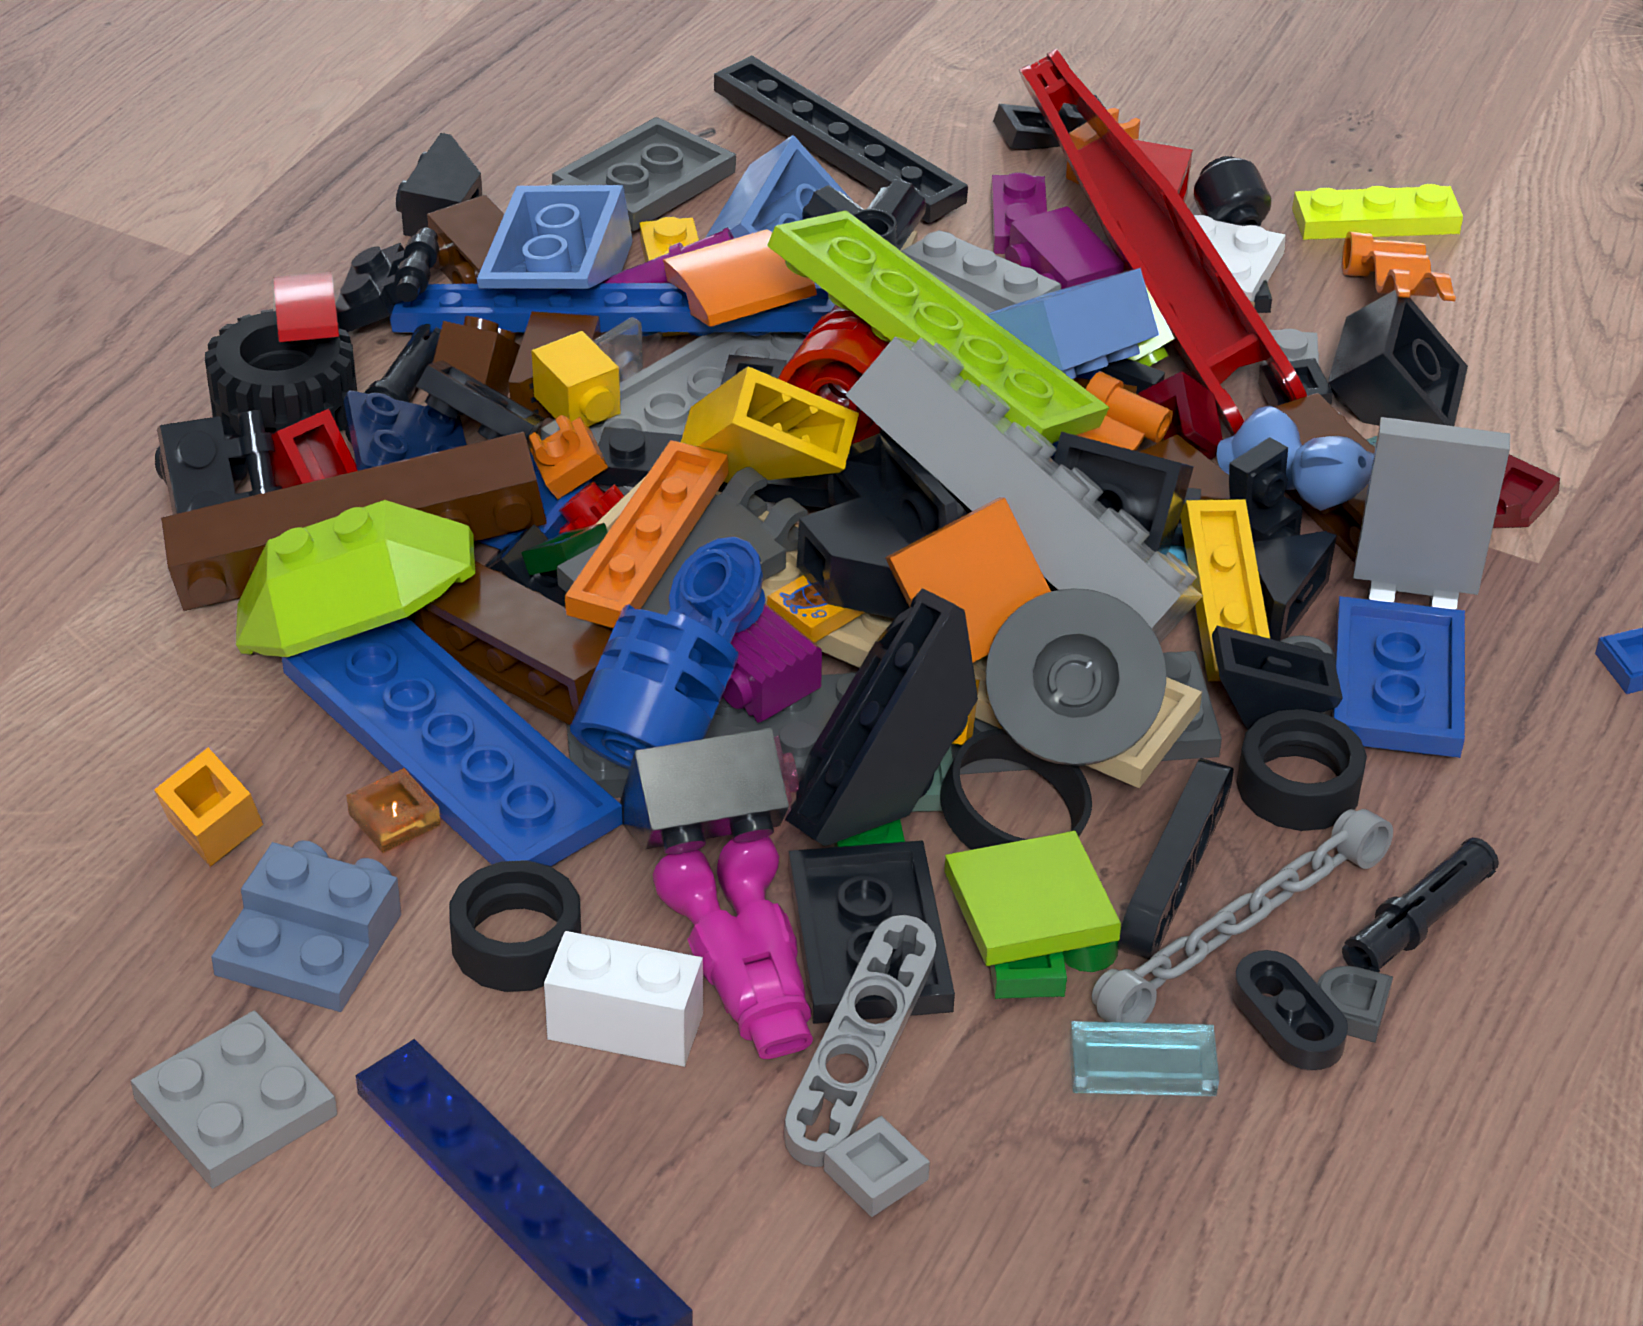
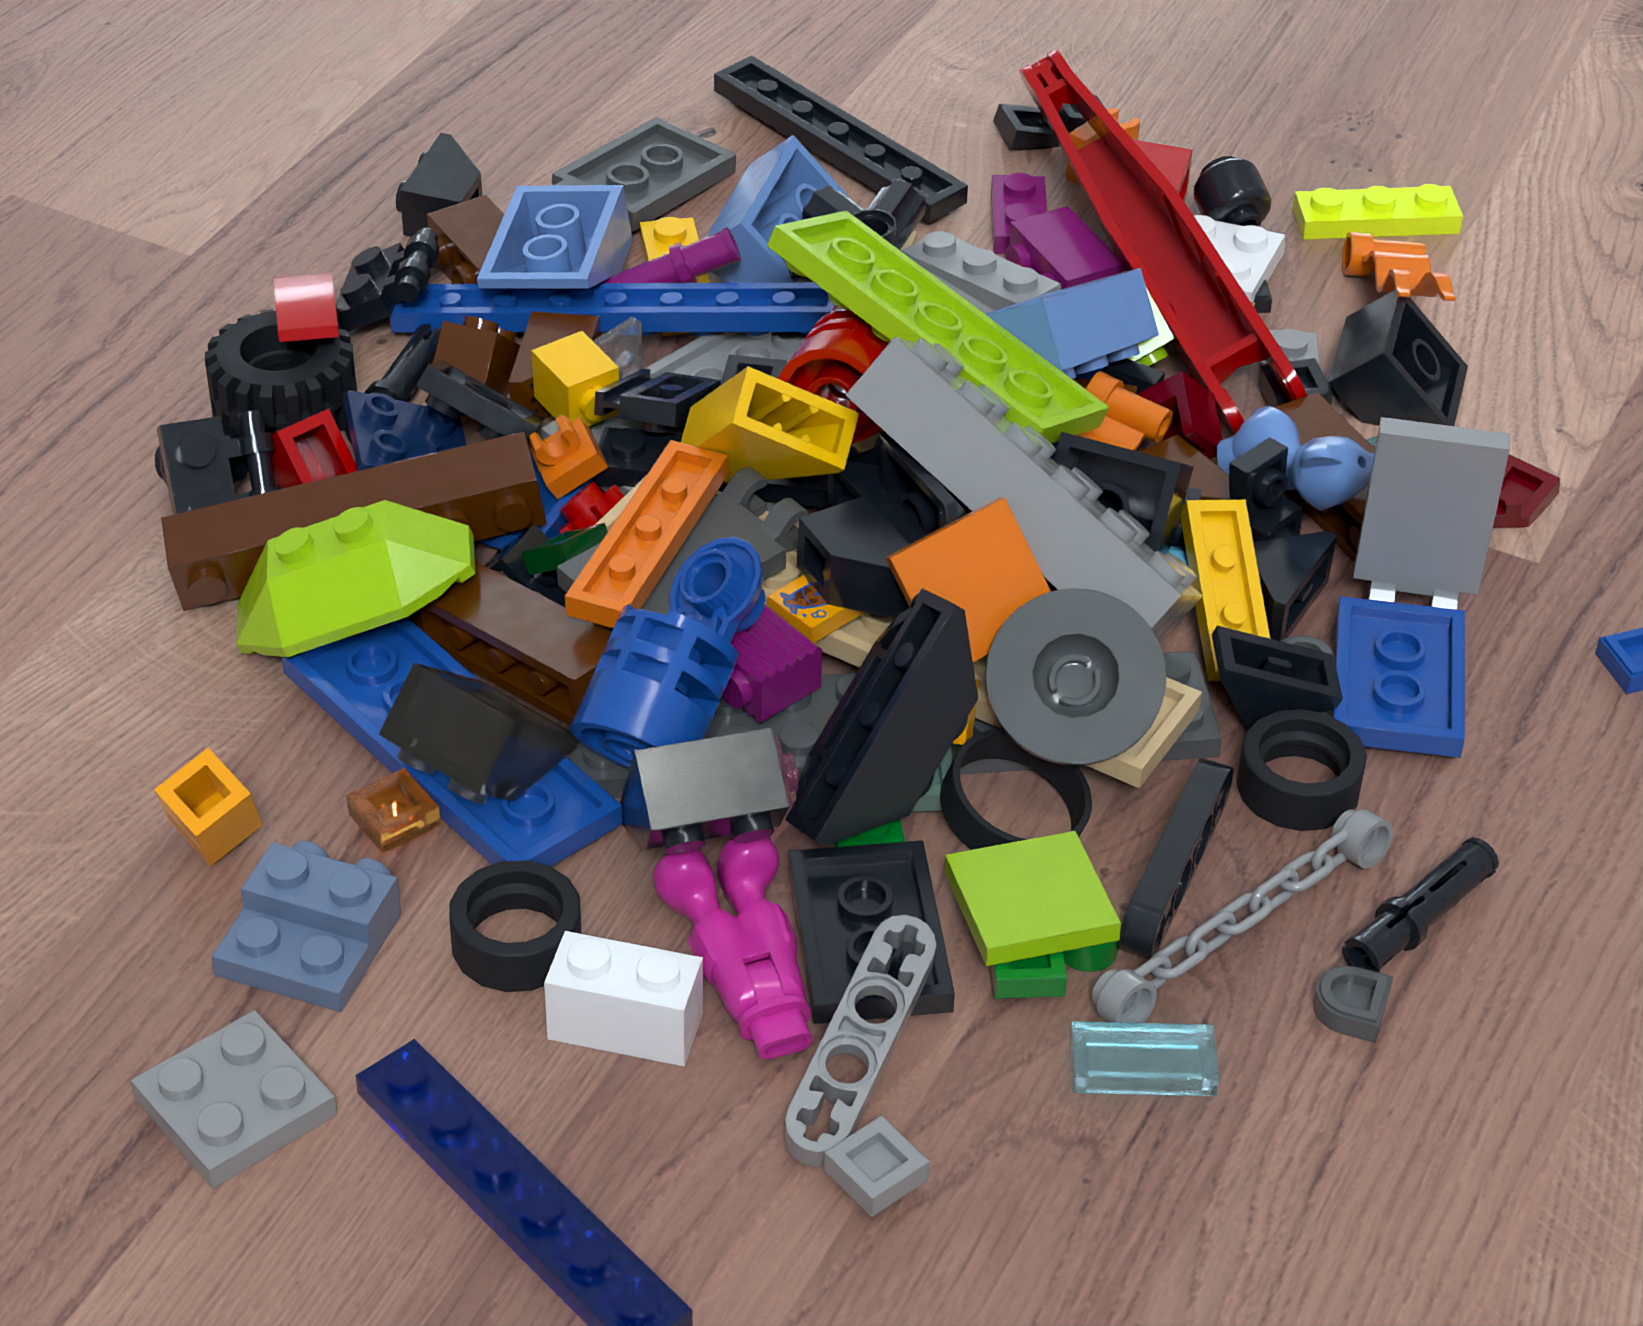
(473, 735): none -> clear smoke slope
(656, 402): none -> black plate
(736, 279): orange slope -> none
(1299, 1017): black plate -> none

